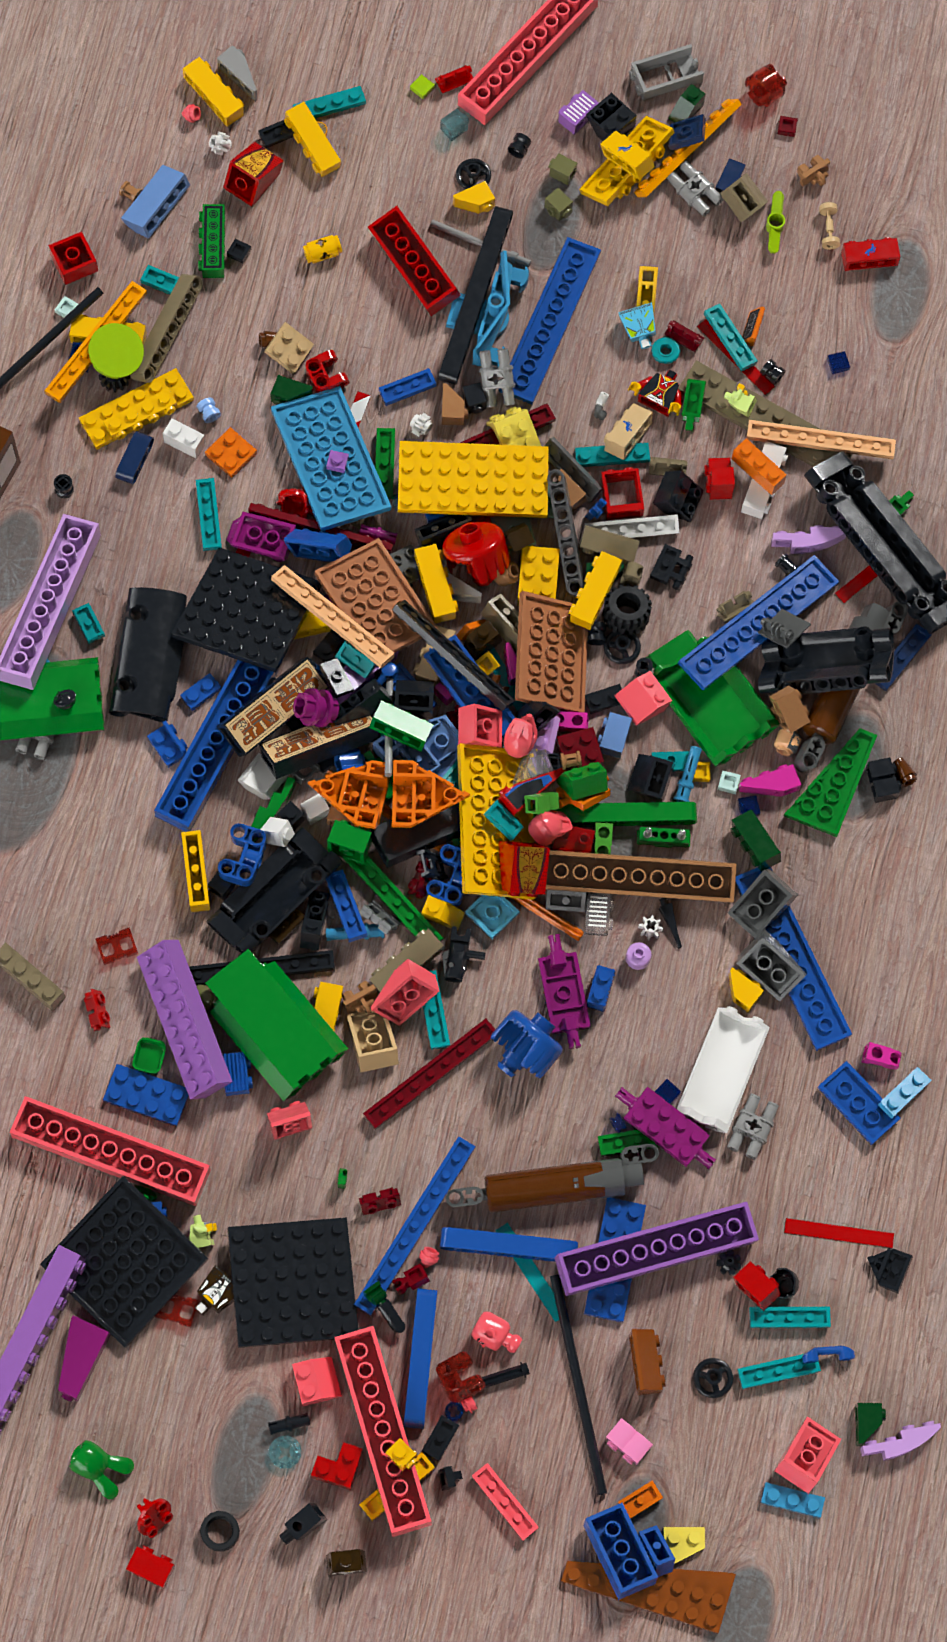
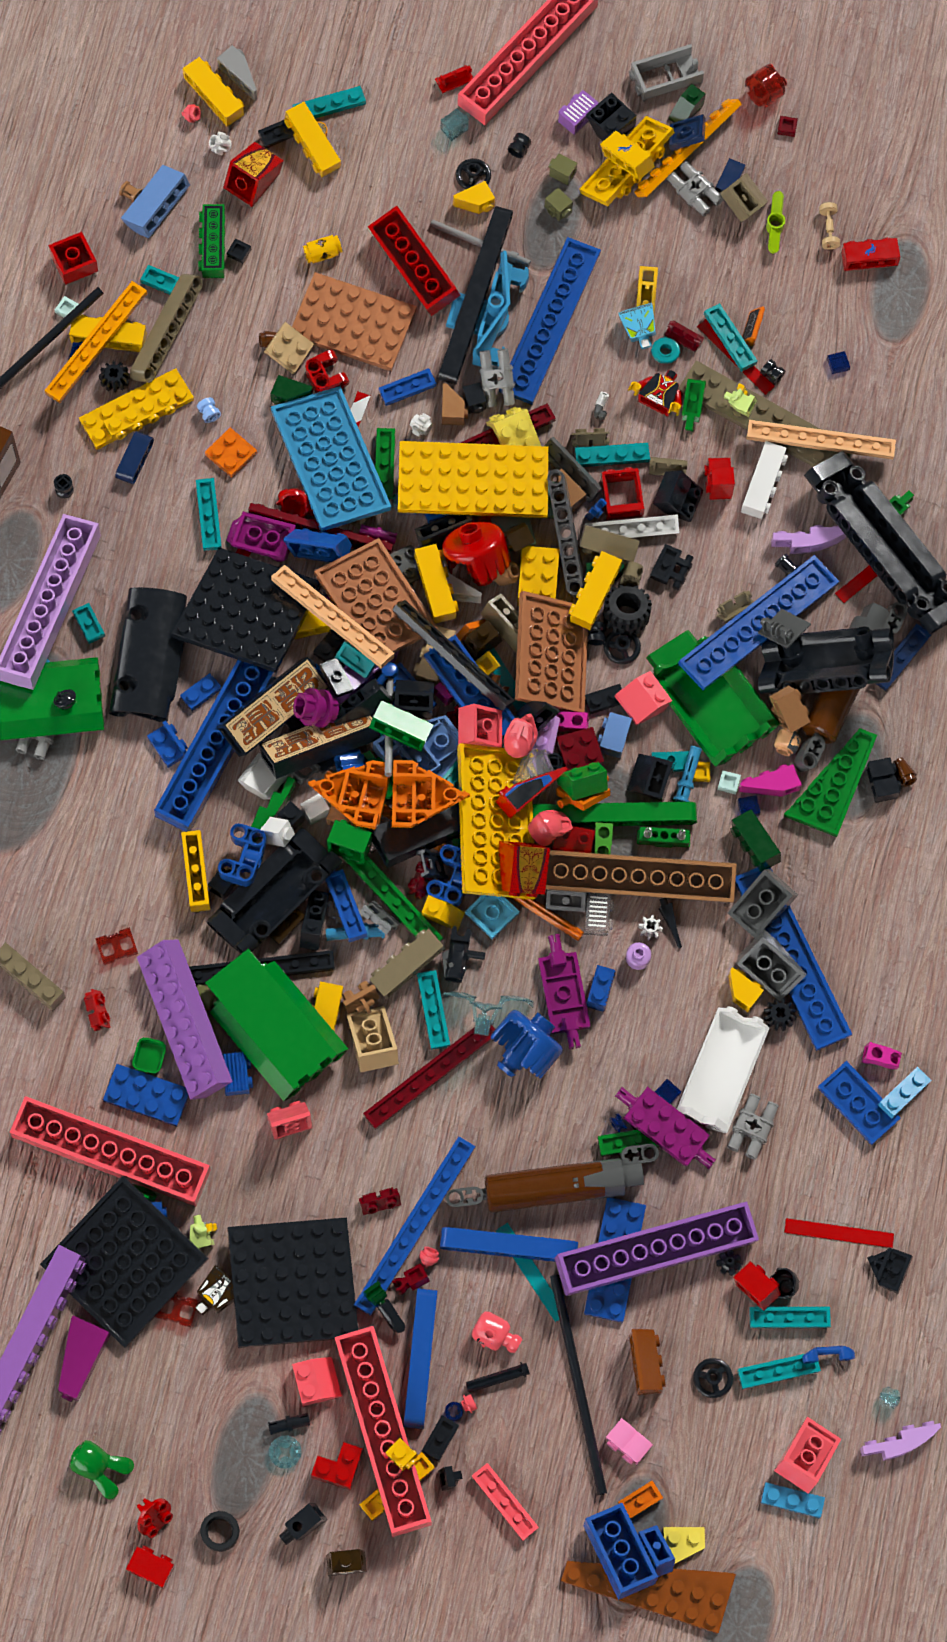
(115, 350): lime tile -> none
(184, 438): white brick -> none
(337, 461): medium lavender plate -> none
(342, 1178): green tile -> none
(354, 321): none -> nougat plate
(405, 992): coral slope -> none
(422, 86): lime tile -> none
(467, 1387): clear red piece -> none
(483, 1022): none -> clear light blue plant
(503, 820): teal plate -> none
(510, 662): dark pink slope -> none
(543, 802): bright green leg -> none
(570, 760): medium nougat bush -> none
(582, 437): none -> dark tan hinge
(628, 431): tan brick -> none
(643, 662): black bush -> none
(758, 466): orange brick -> none
(783, 1021): none -> black gear
(815, 174): medium nougat hips -> none
(867, 1420): dark green slope -> none
(889, 1398): none -> clear light blue piece

